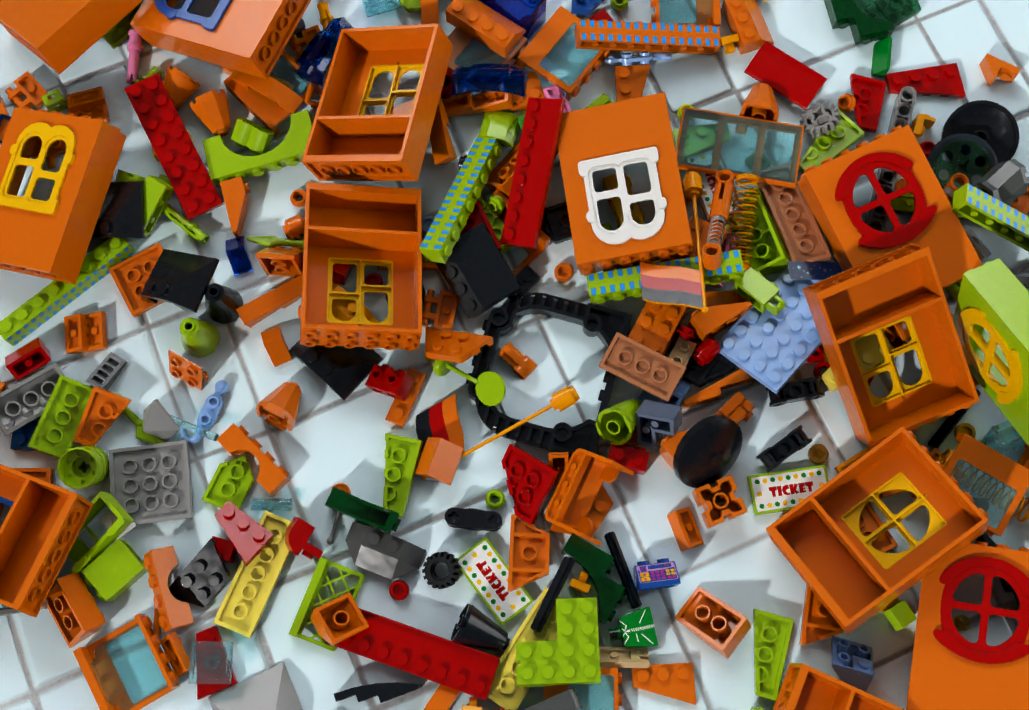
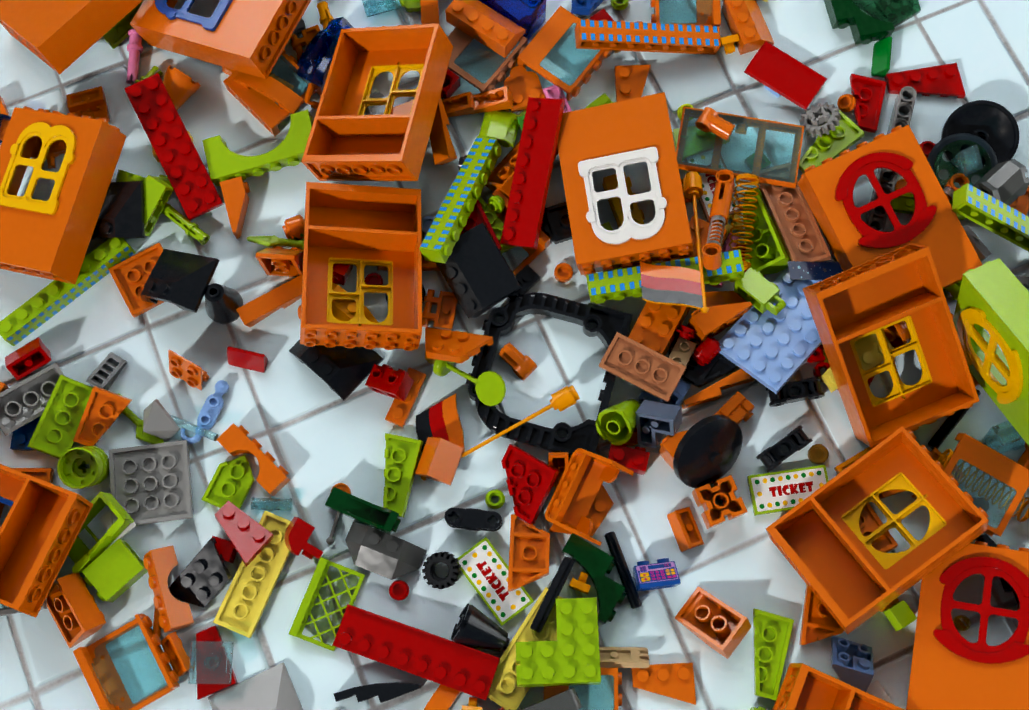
(28, 86): orange plate -> none
(57, 100): lime piece -> none
(85, 332): orange slope -> none
(199, 337): lime cone -> none
(213, 111): orange cone -> none
(238, 255): clear blue slope -> none
(246, 359): none -> red slope
(251, 135): lime brick -> none
(276, 346): orange slope -> none
(281, 406): orange cone -> none
(295, 194): orange plate -> none
(338, 619): orange slope -> none
(490, 78): clear blue windscreen -> none
(635, 629): green torso -> none
(643, 57): light blue piece -> none
(710, 121): none -> orange piece
(760, 103): orange cone -> none
(920, 123): light orange bracket -> none
(965, 428): pearl gold tile -> none
(968, 160): none -> clear light blue slope
(994, 67): orange slope -> none

